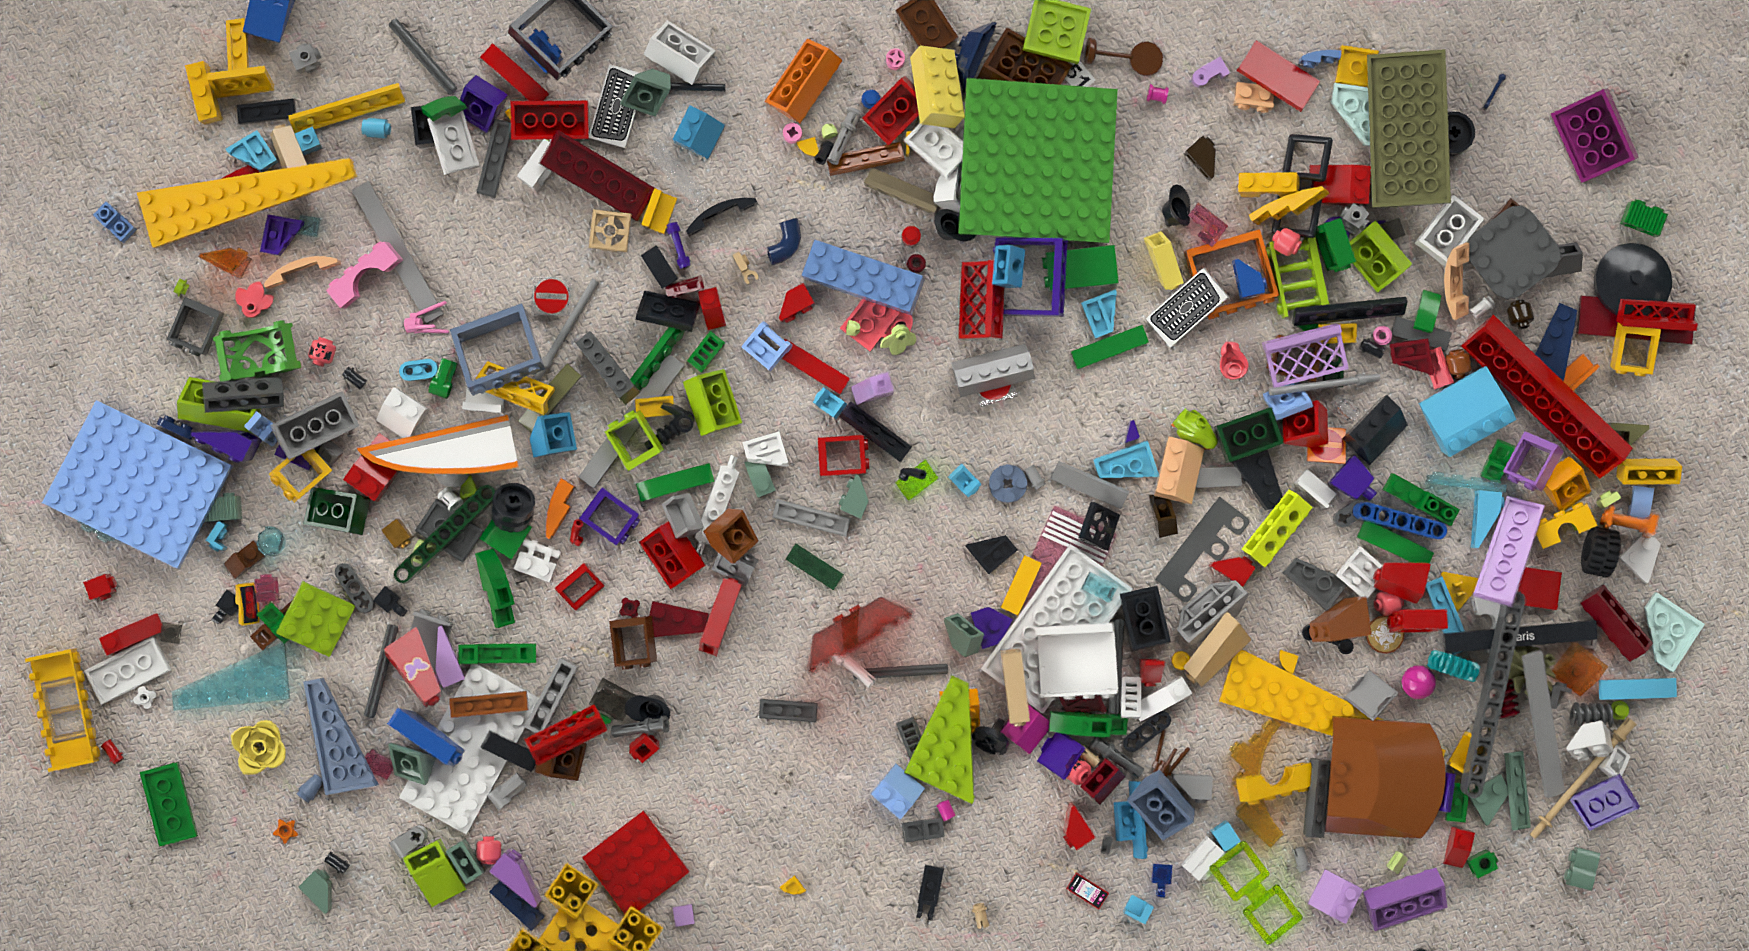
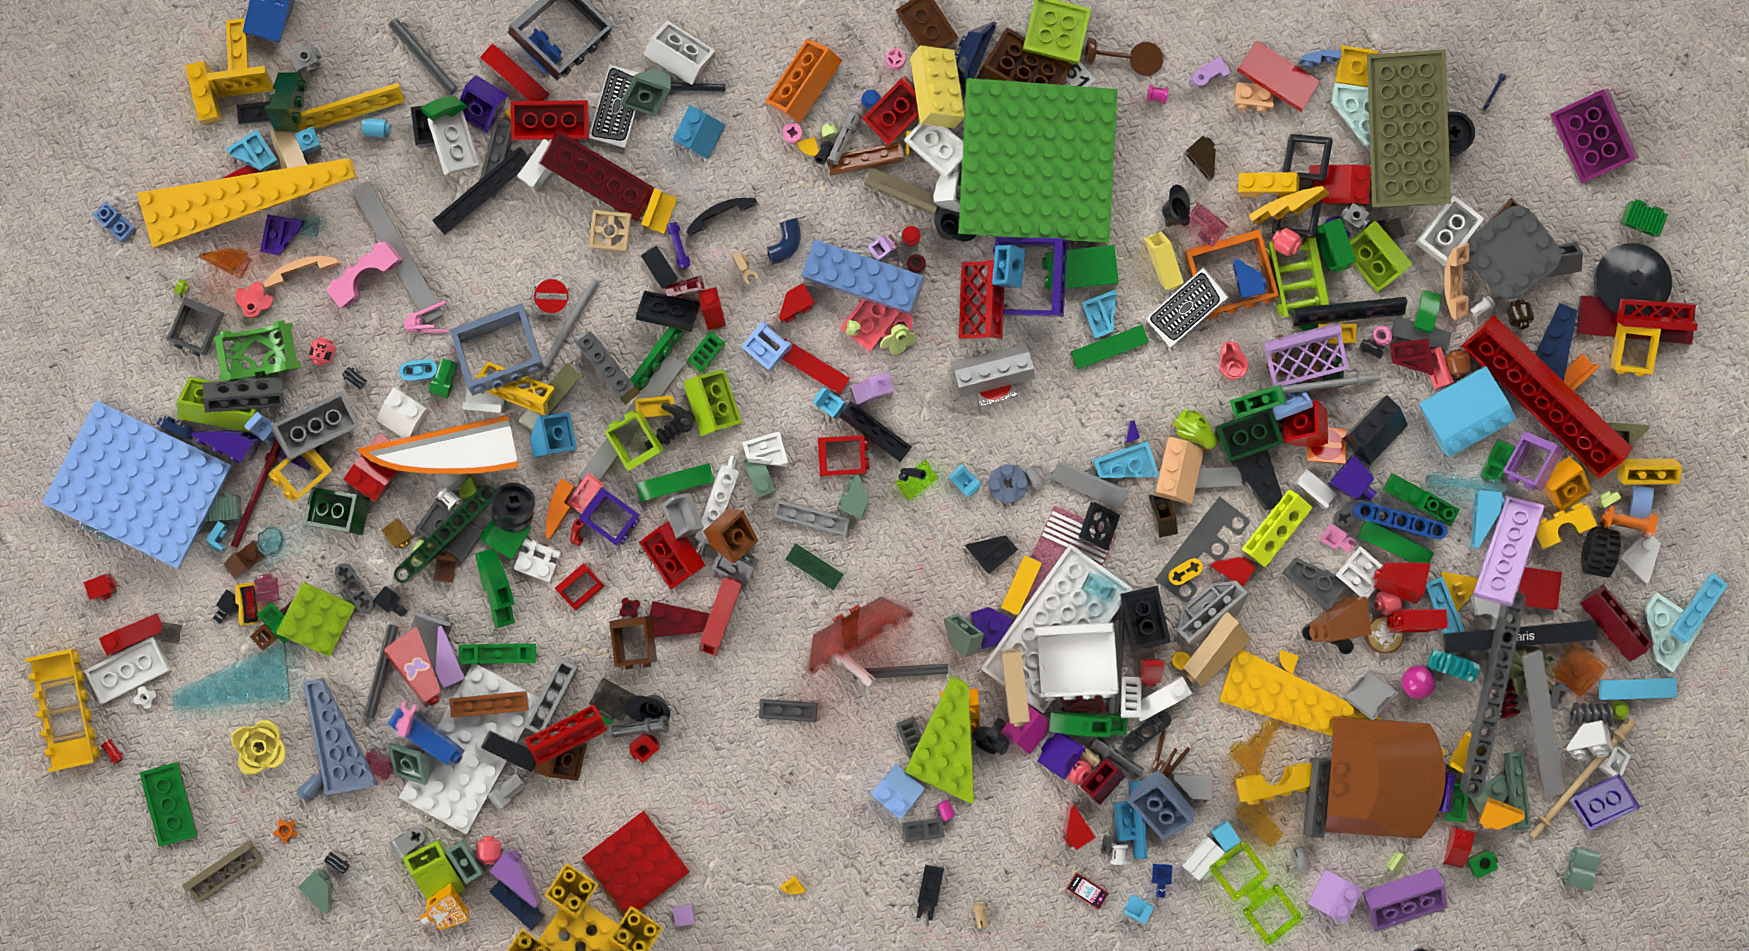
(215, 868): none -> dark tan fence
(271, 459): none -> dark red bar
(287, 101): none -> dark green wedge
(405, 723): none -> bright pink plate
(445, 568): none -> reddish brown bracket
(445, 909): none -> light orange torso
(481, 191): none -> black tile
(585, 493): none -> coral plate
(884, 245): none -> lavender leg
(1119, 854): none -> white bush
(1188, 575): none -> yellow beam
(1258, 401): none -> green slope
(1337, 538): none -> bright pink plate
(1499, 815): none -> light orange slope
(1698, 608): none -> medium azure plate

